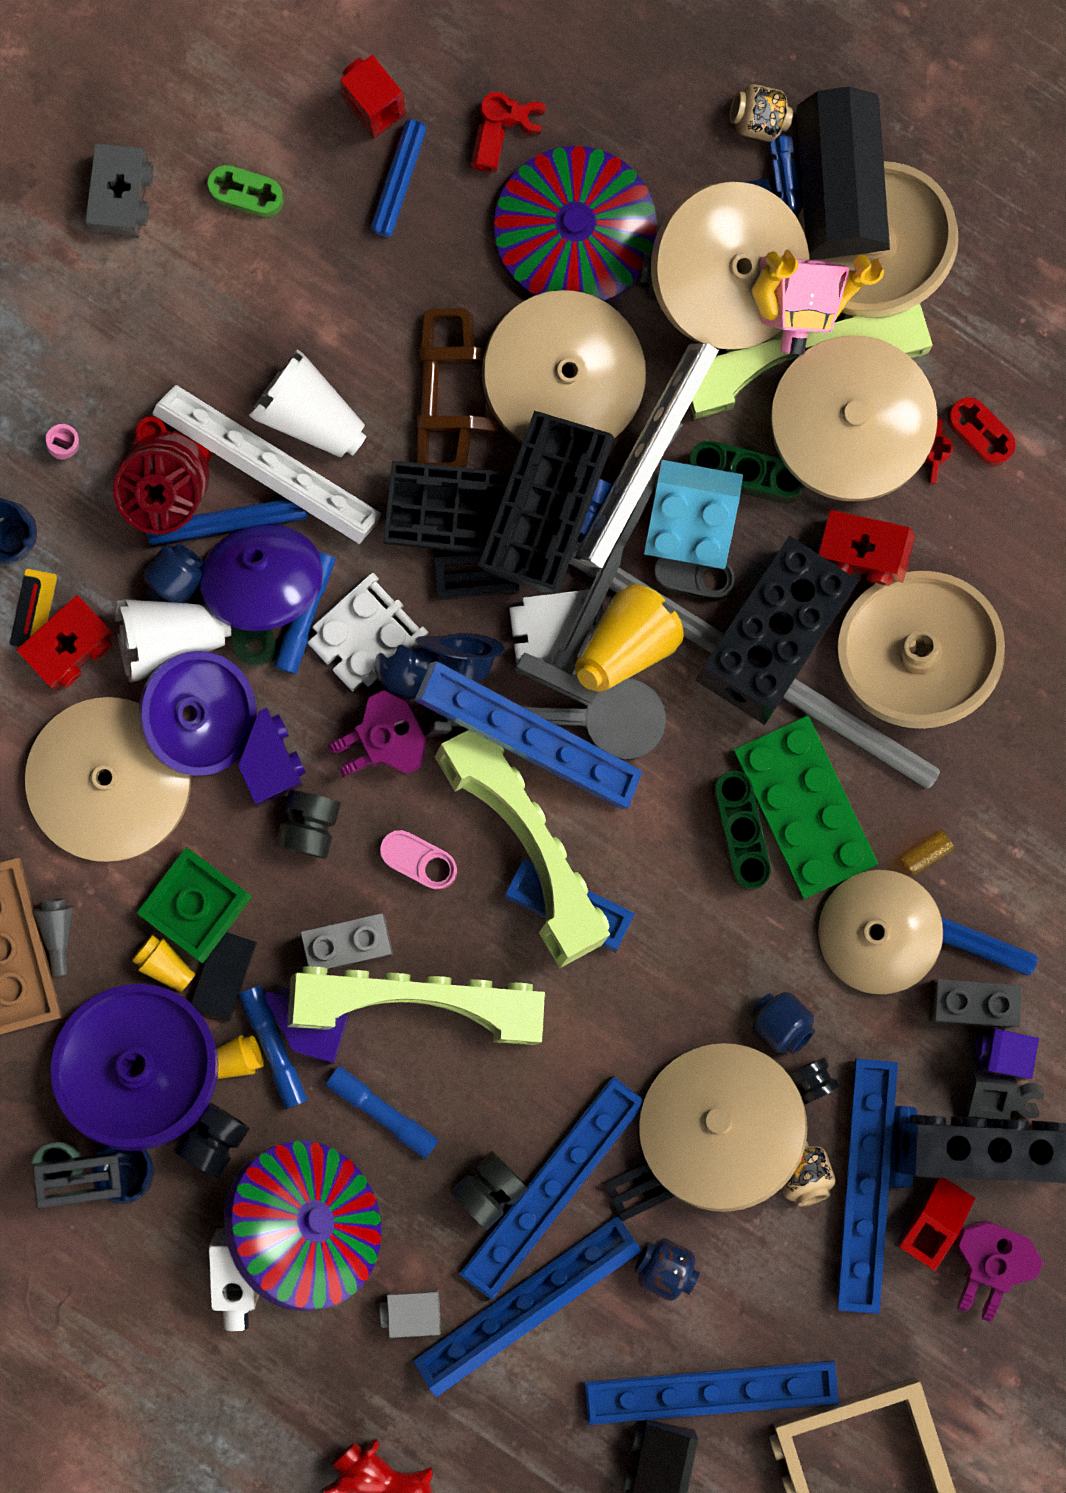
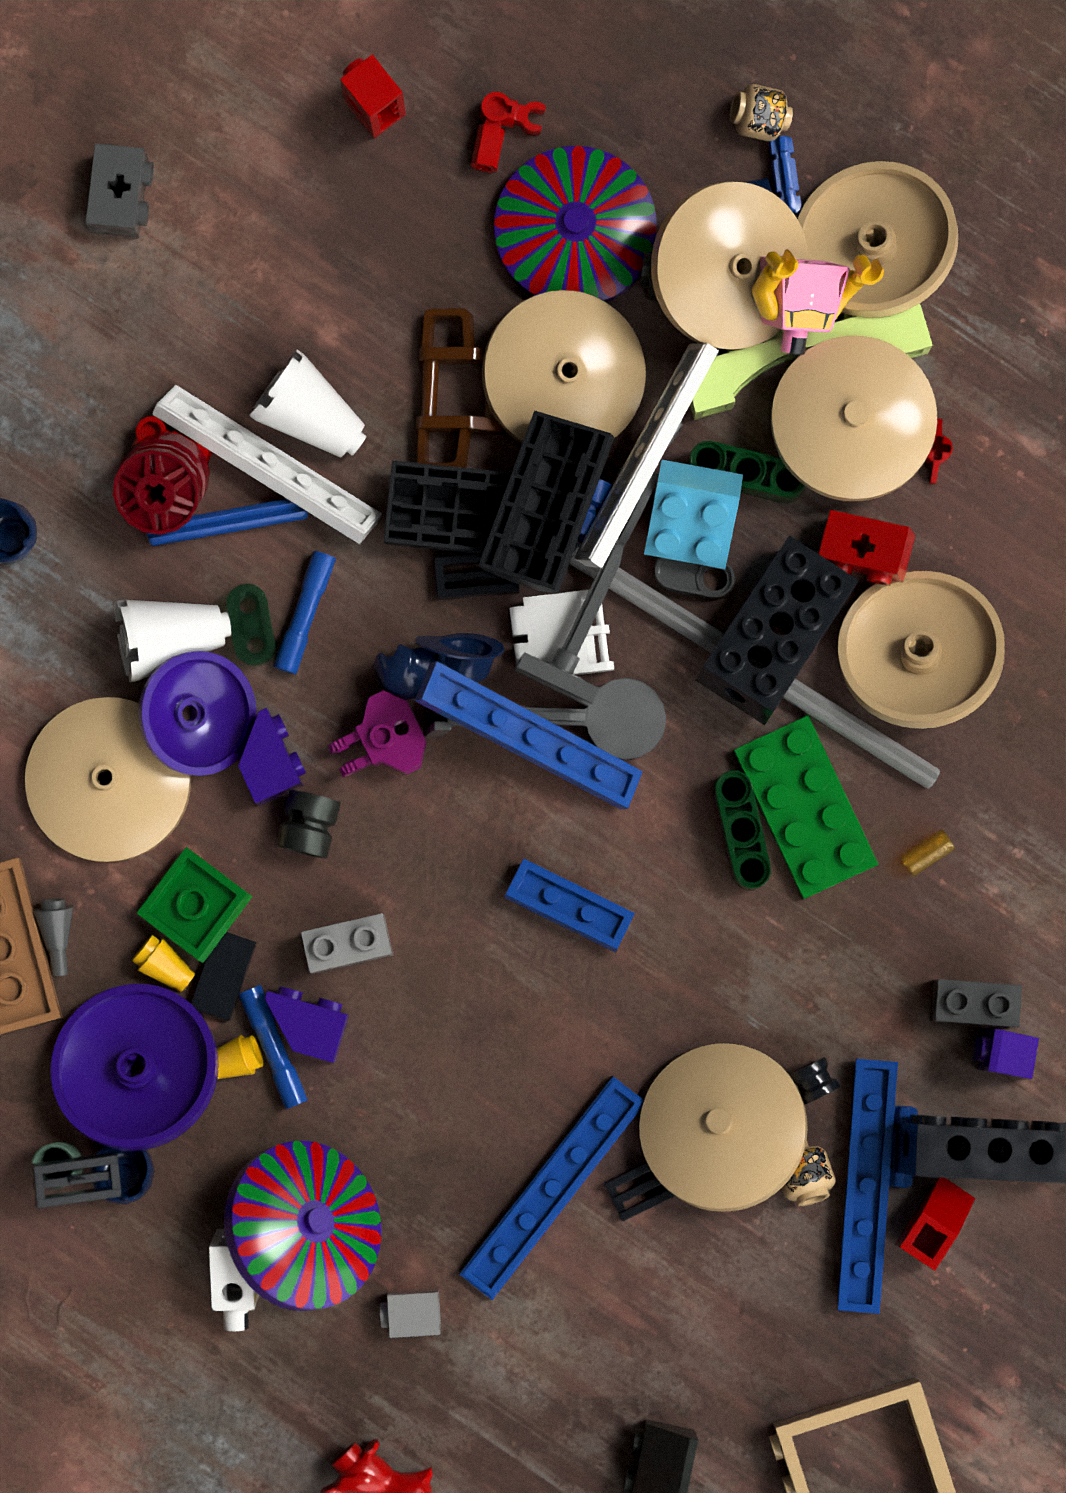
(33, 605): sticker -> none
(45, 645): red brick -> none
(64, 435): bright pink hinge -> none
(173, 574): dark blue head -> none
(211, 1140): black wheel -> none
(248, 182): bright green beam -> none
(263, 592): dark purple dish -> none
(360, 631): white plate -> none
(361, 1097): blue piece -> none
(398, 178): blue axle -> none
(412, 854): bright pink piece -> none
(489, 1190): pearl dark grey wheel -> none
(510, 1013): yellowish green arch -> none
(527, 1306): blue plate -> none
(571, 920): yellowish green arch -> none
(628, 638): yellow cone -> none
(666, 1269): dark blue head -> none
(711, 1392): blue tile -> none
(783, 1022): dark blue head -> none
(842, 173): black piece -> none
(910, 938): tan dish -> none
(988, 947): blue axle -> none
(989, 424): red beam -> none
(995, 1268): magenta hinge -> none
(998, 1095): dark grey plate -> none

